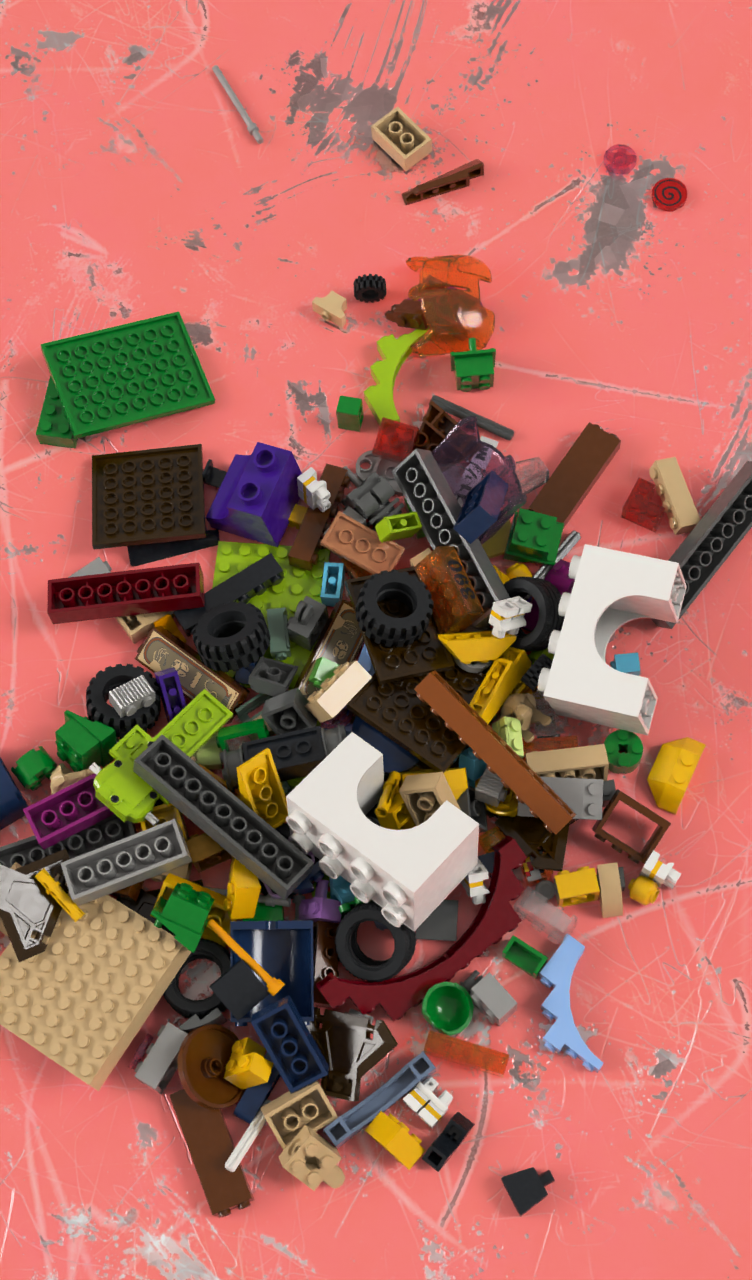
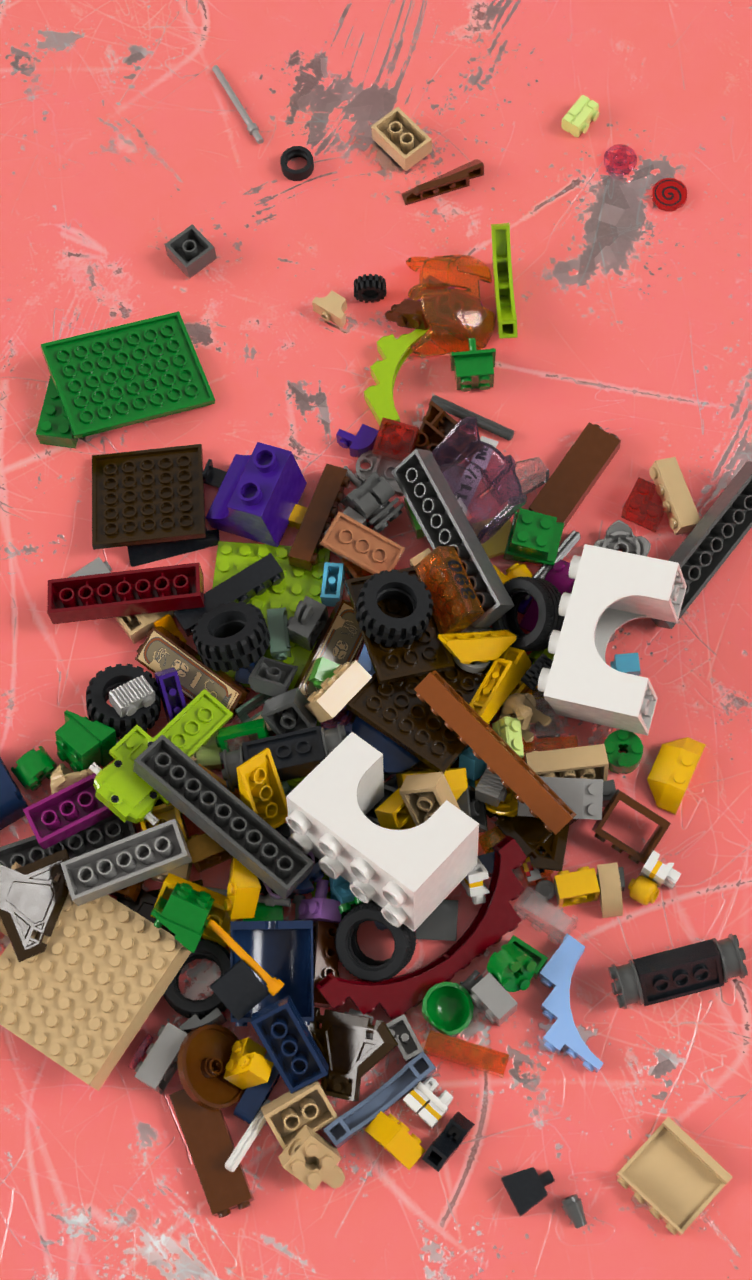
(62, 898): yellow pin -> none
(190, 251): none -> dark grey brick
(292, 152): none -> black tyre
(312, 491): white hips -> none
(349, 413): green panel -> none
(358, 444): none -> dark purple brick
(390, 789): yellow pin -> none
(398, 526): lime brick -> none
(405, 1037): none -> light grey brick
(481, 507): dark blue brick -> none
(503, 281): none -> lime arch
(508, 616): white hips -> none
(512, 968): none -> green brick
(574, 1209): none -> dark grey cone
(580, 116): none -> yellowish green brick
(620, 536): none -> light grey brick
(673, 1176): none -> tan panel
(678, 972): none -> black brick

